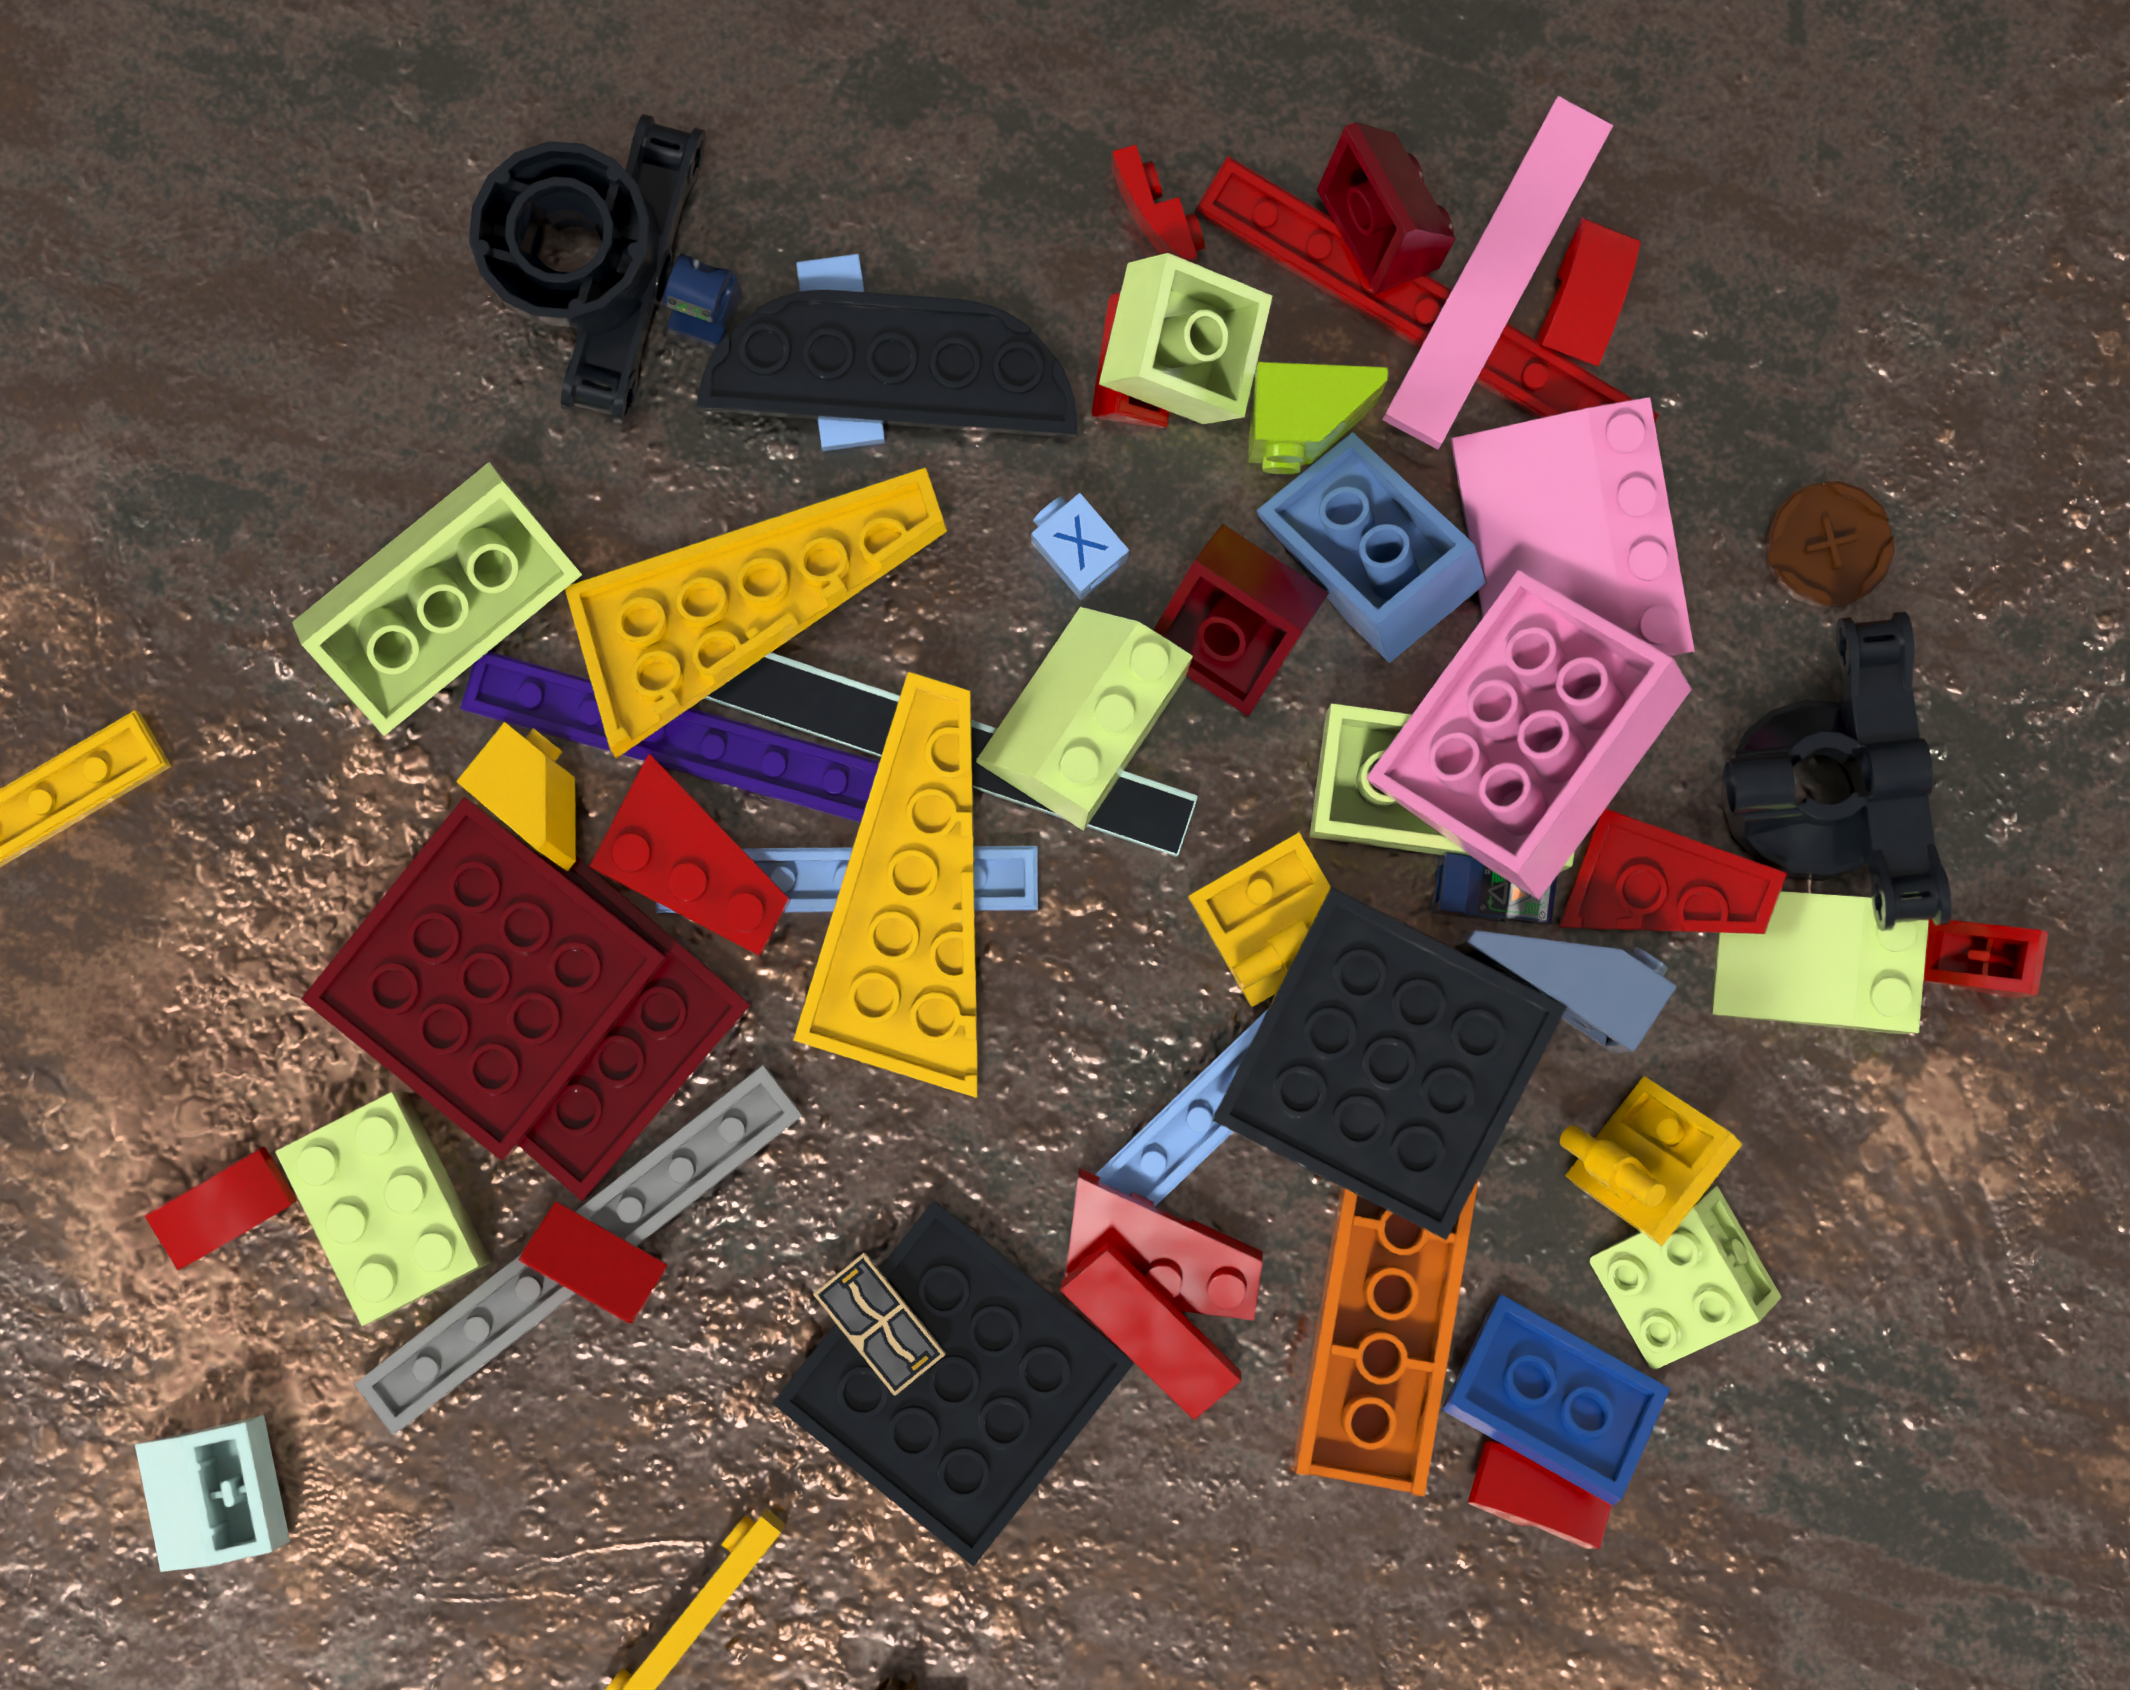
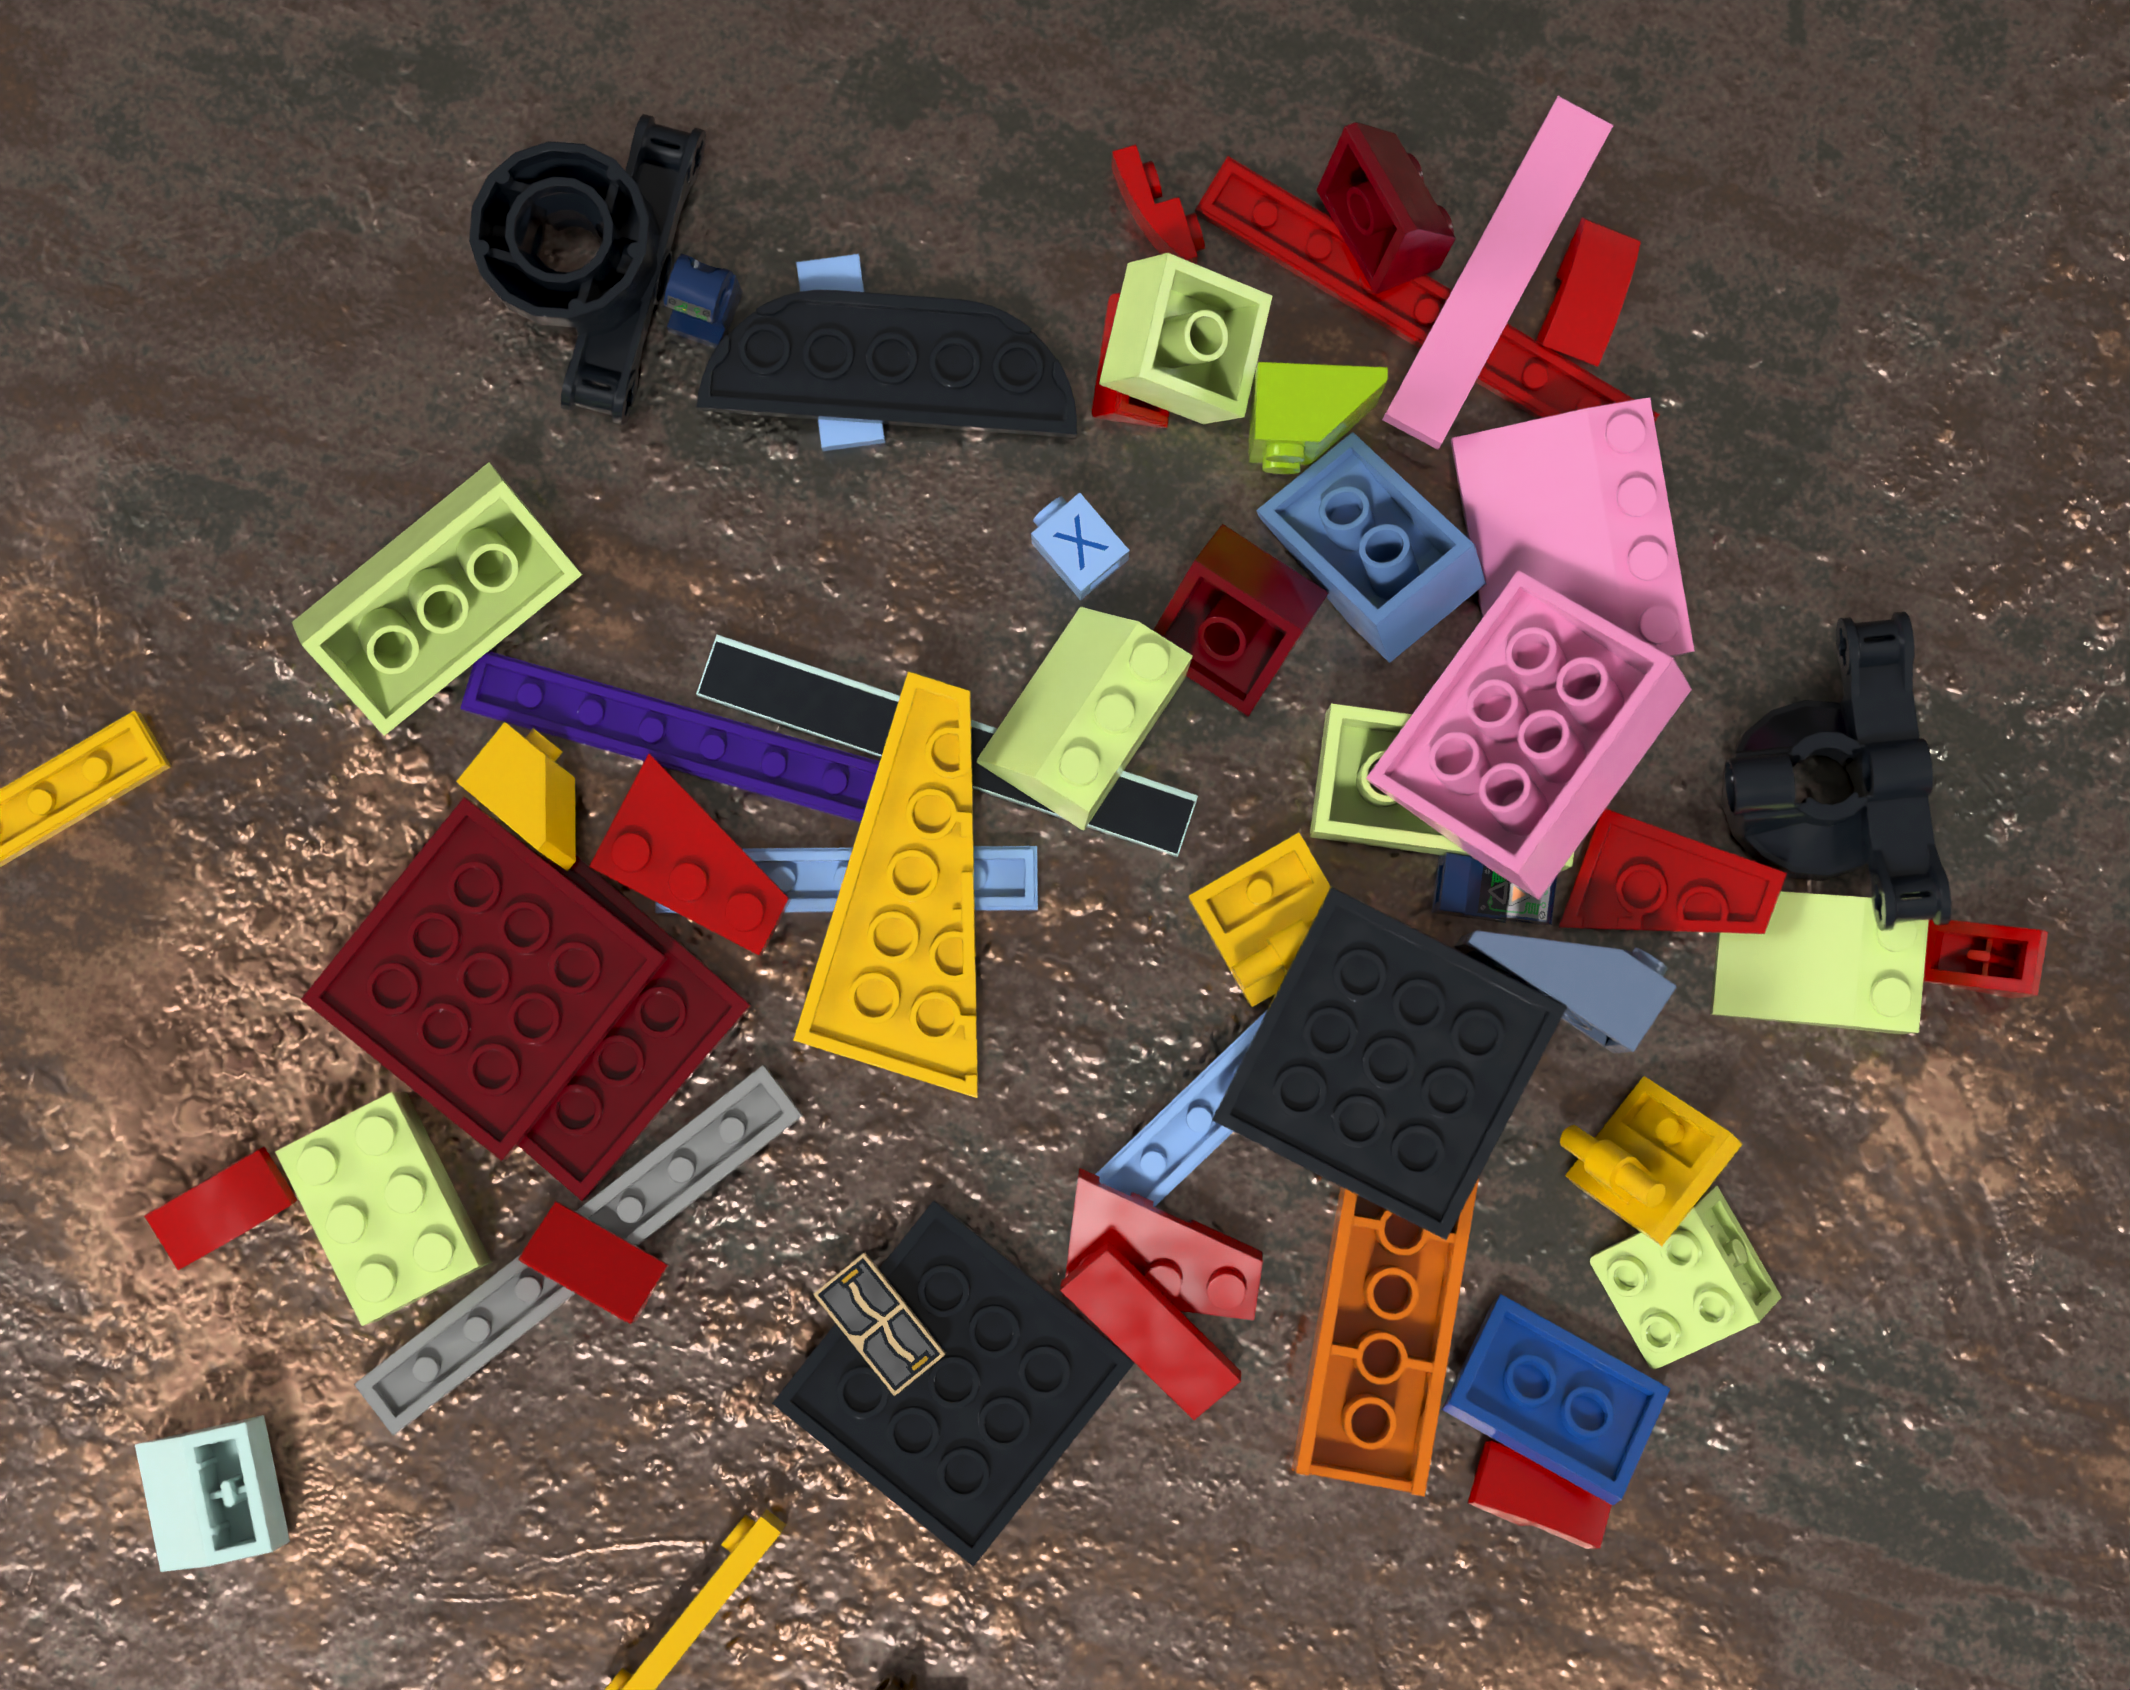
(708, 611): yellow wing -> none
(1829, 544): reddish brown tile -> none

